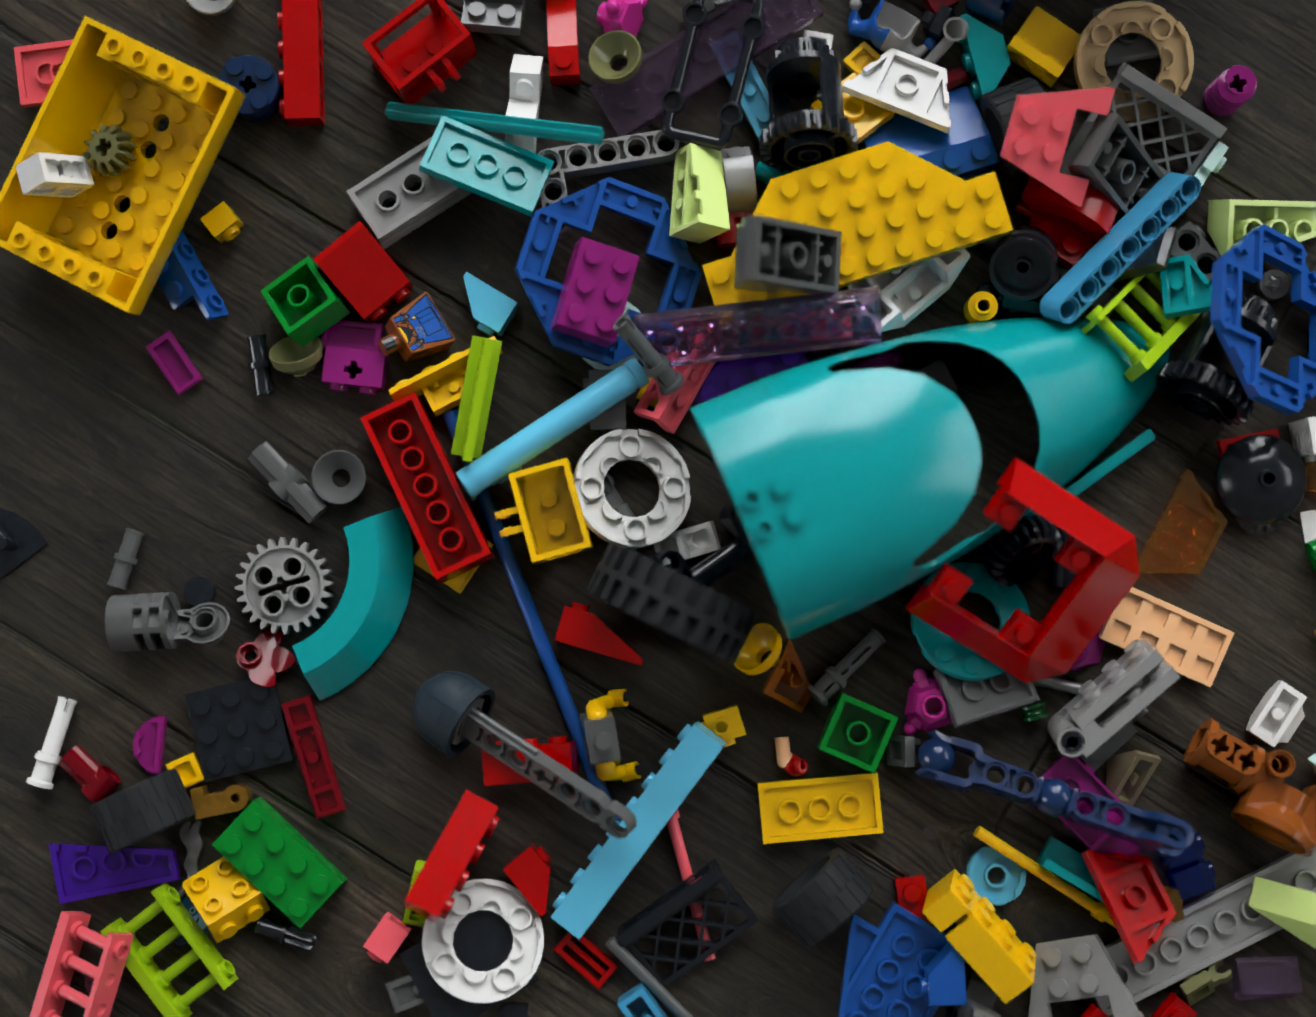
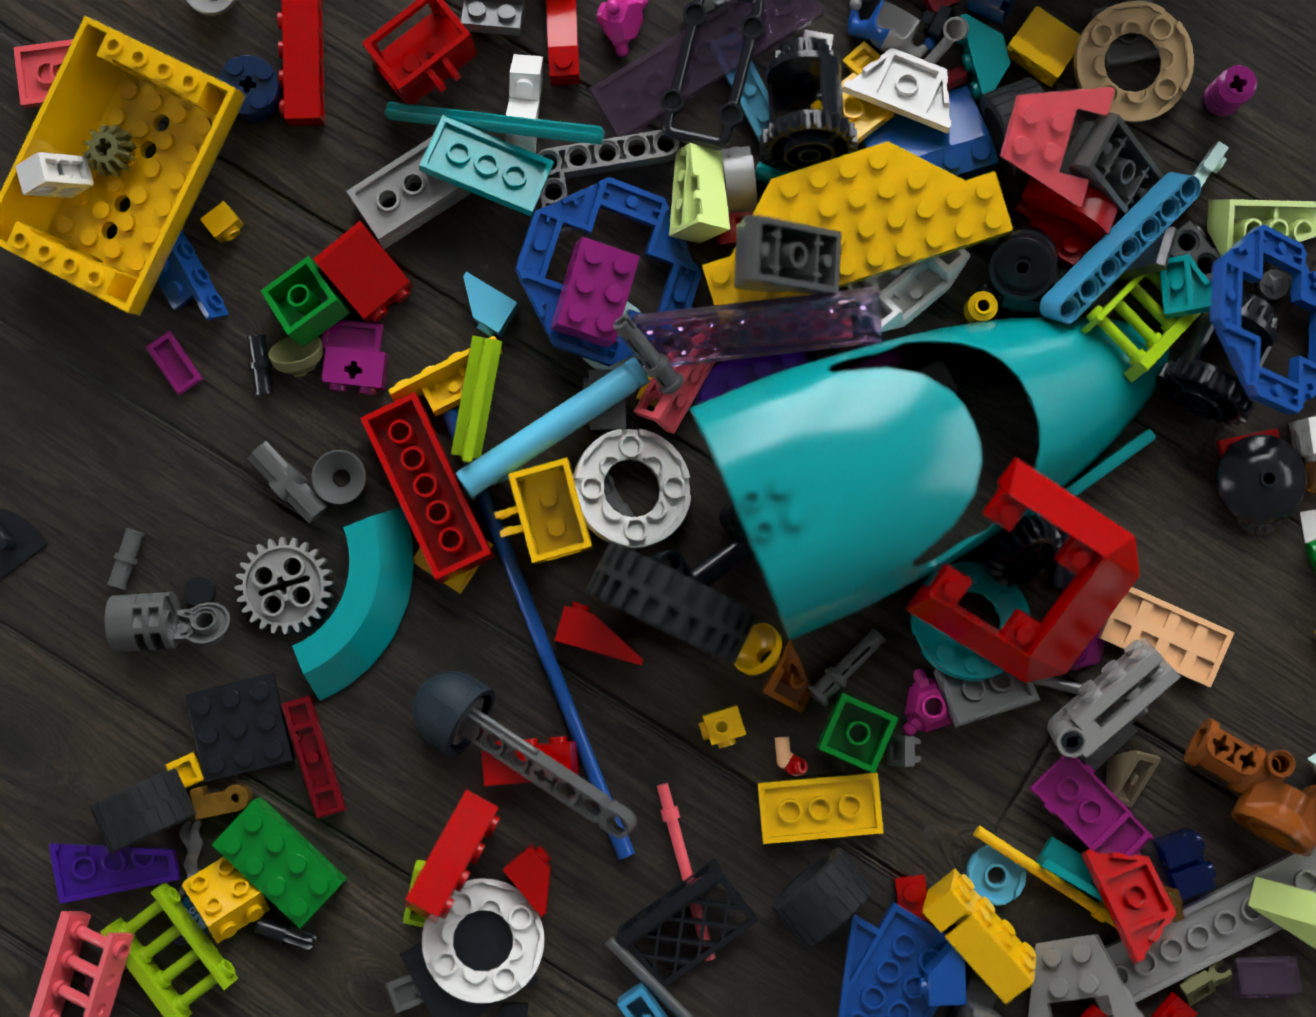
(49, 757): white pin -> none
(95, 779): dark red piece -> none
(150, 744): magenta tile -> none
(269, 658): dark red plate -> none
(386, 938): coral brick -> none
(417, 331): torso -> none
(566, 940): red tile -> none
(602, 739): torso -> none
(611, 47): olive piece -> none
(653, 810): medium azure brick -> none
(690, 541): white slope -> none
(1034, 711): dark green bush -> none
(1051, 796): dark blue piece -> none
(1175, 107): light grey fence -> none
(1183, 532): clear orange wing -> none
(1277, 714): white slope -> none

